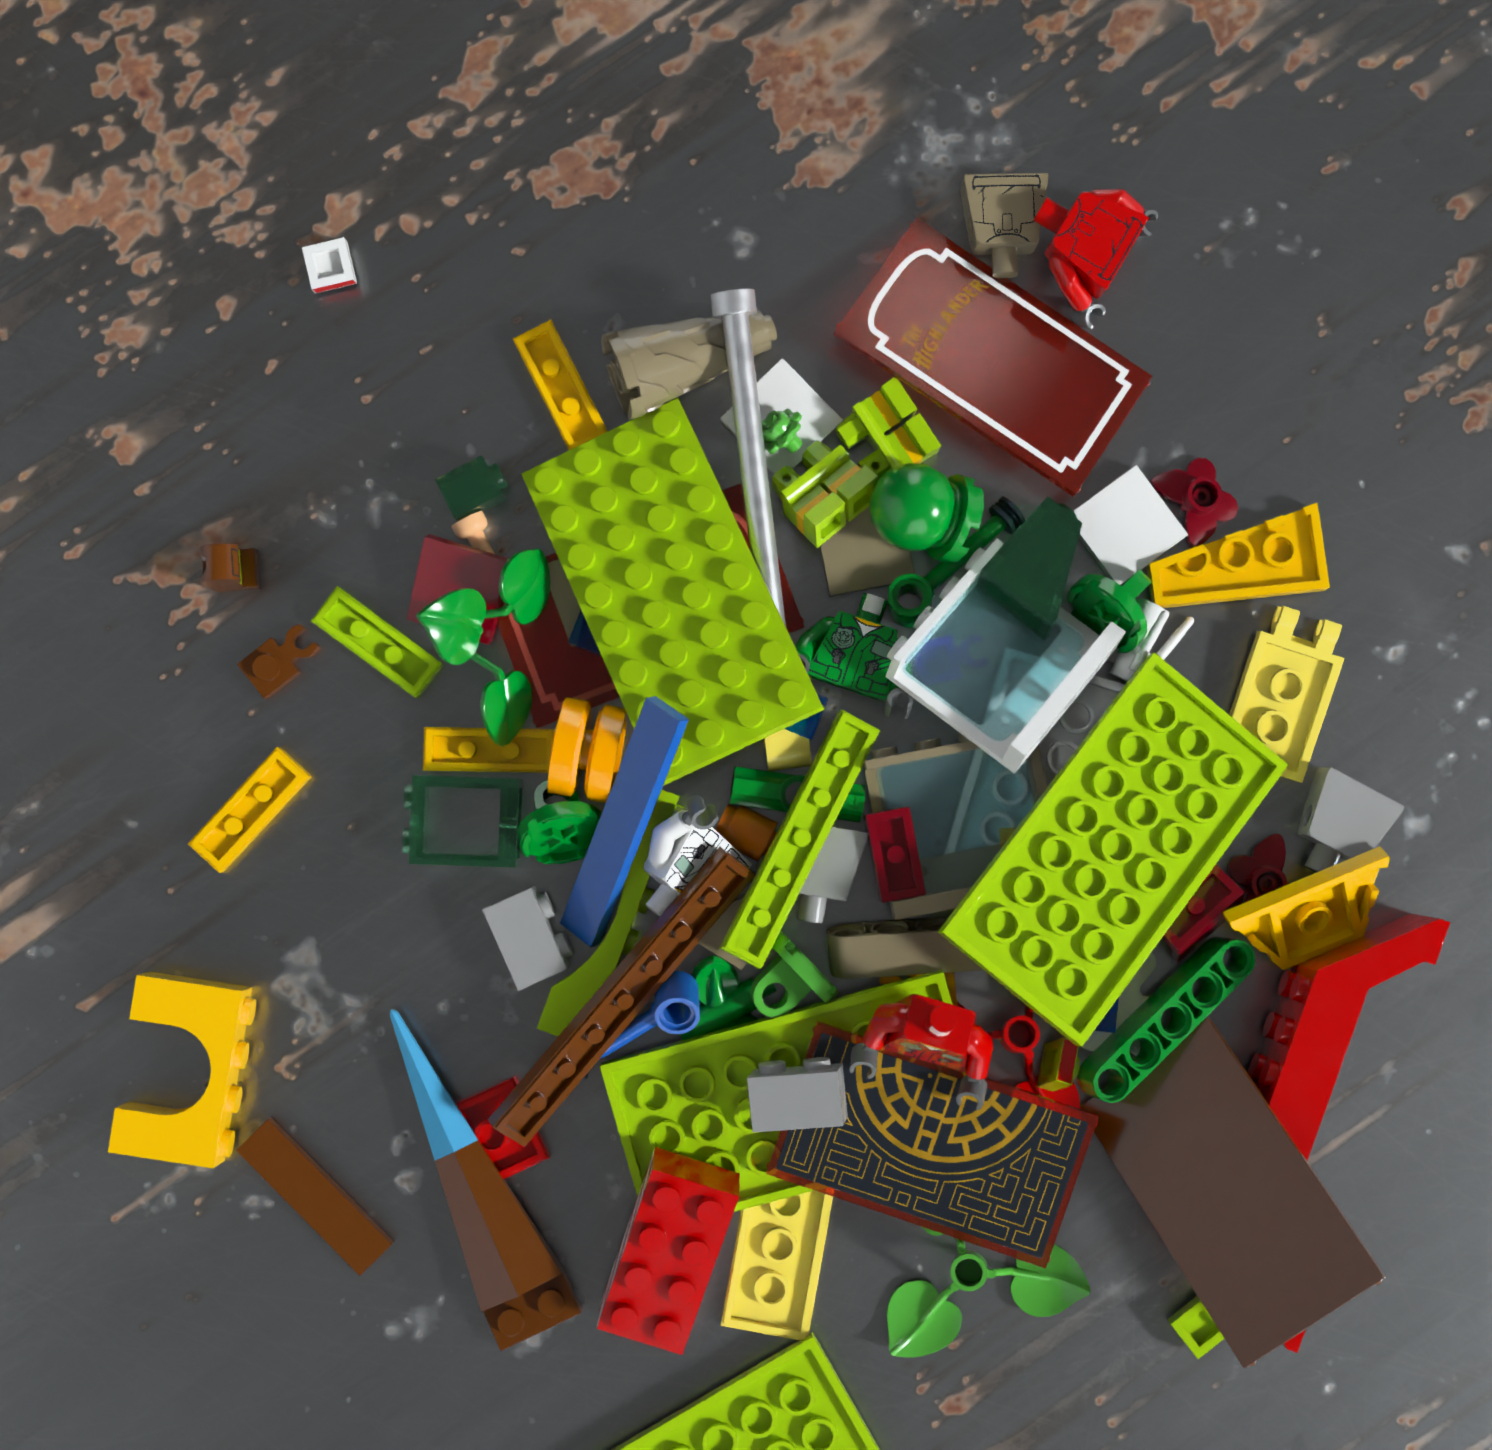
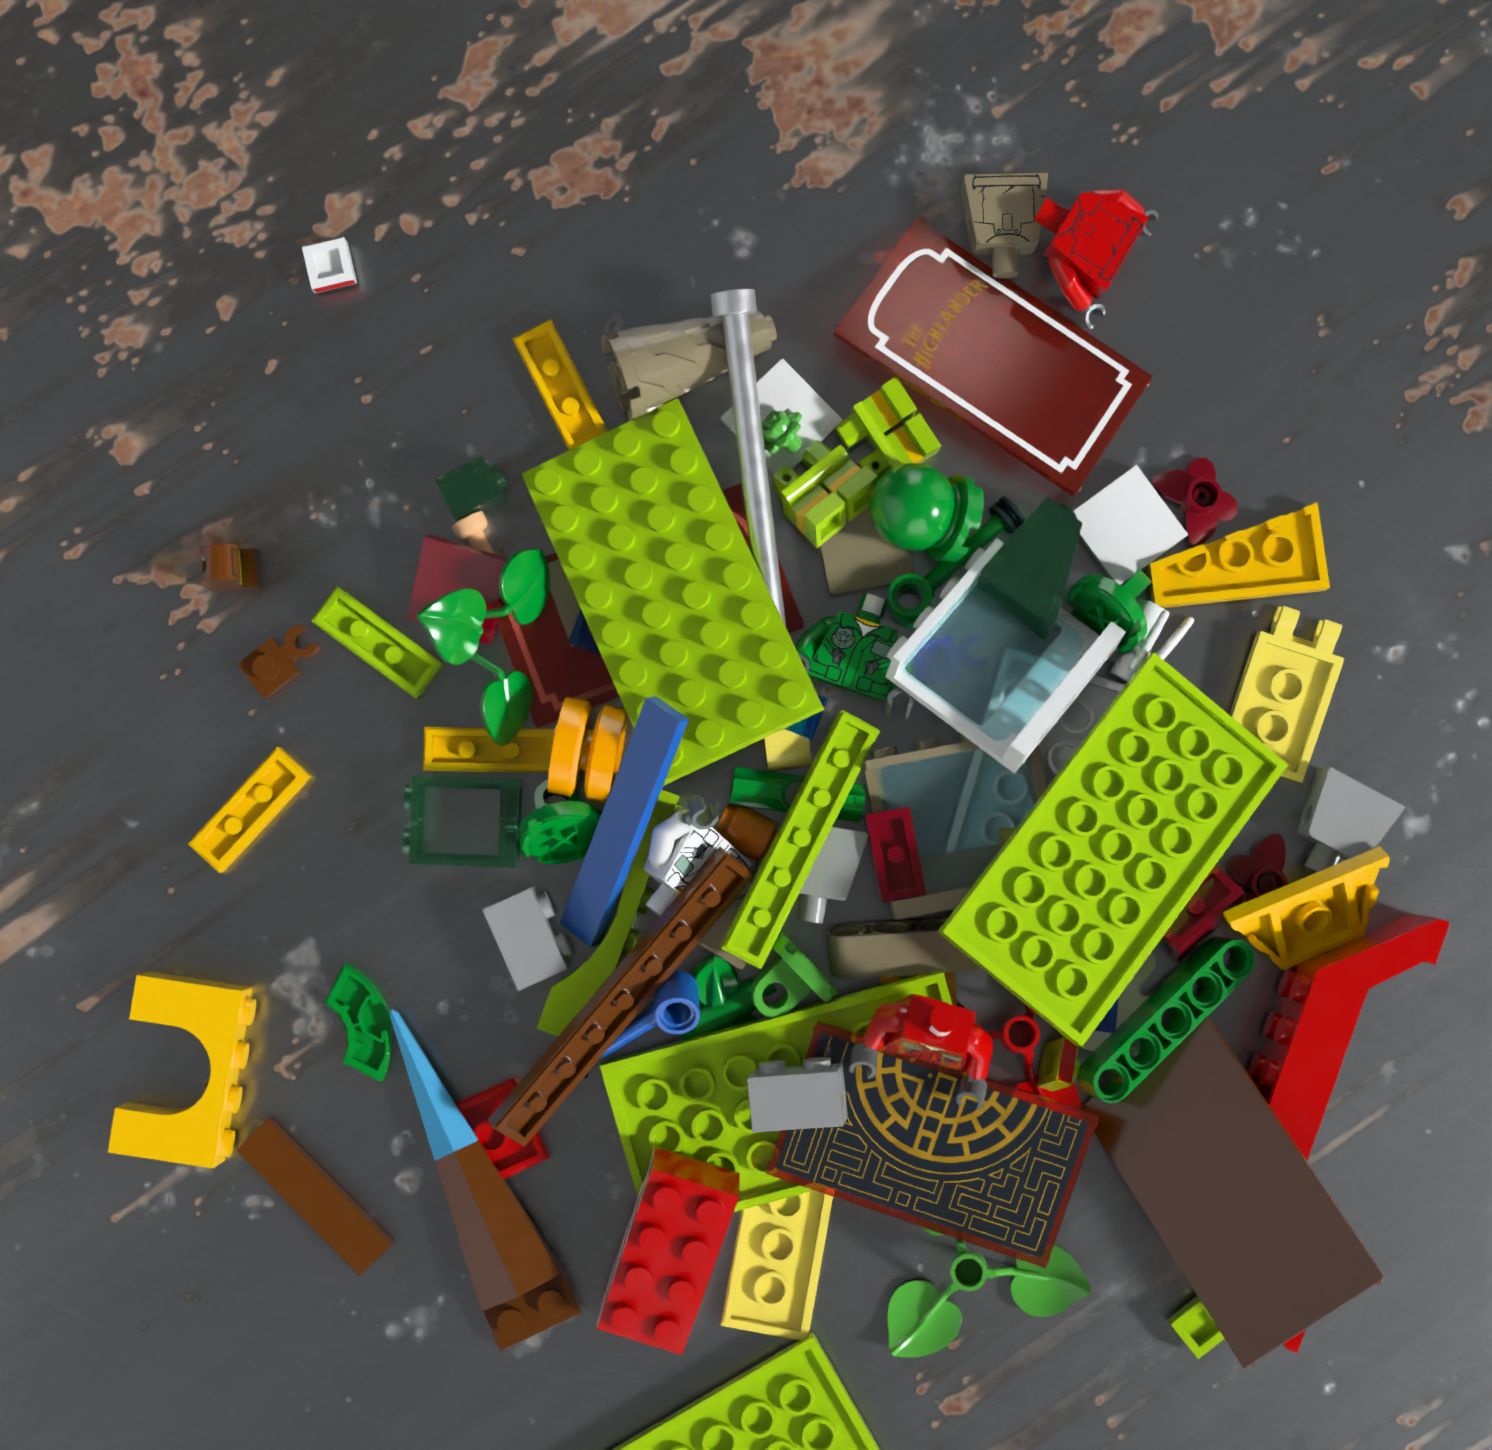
(365, 1022): none -> green tile

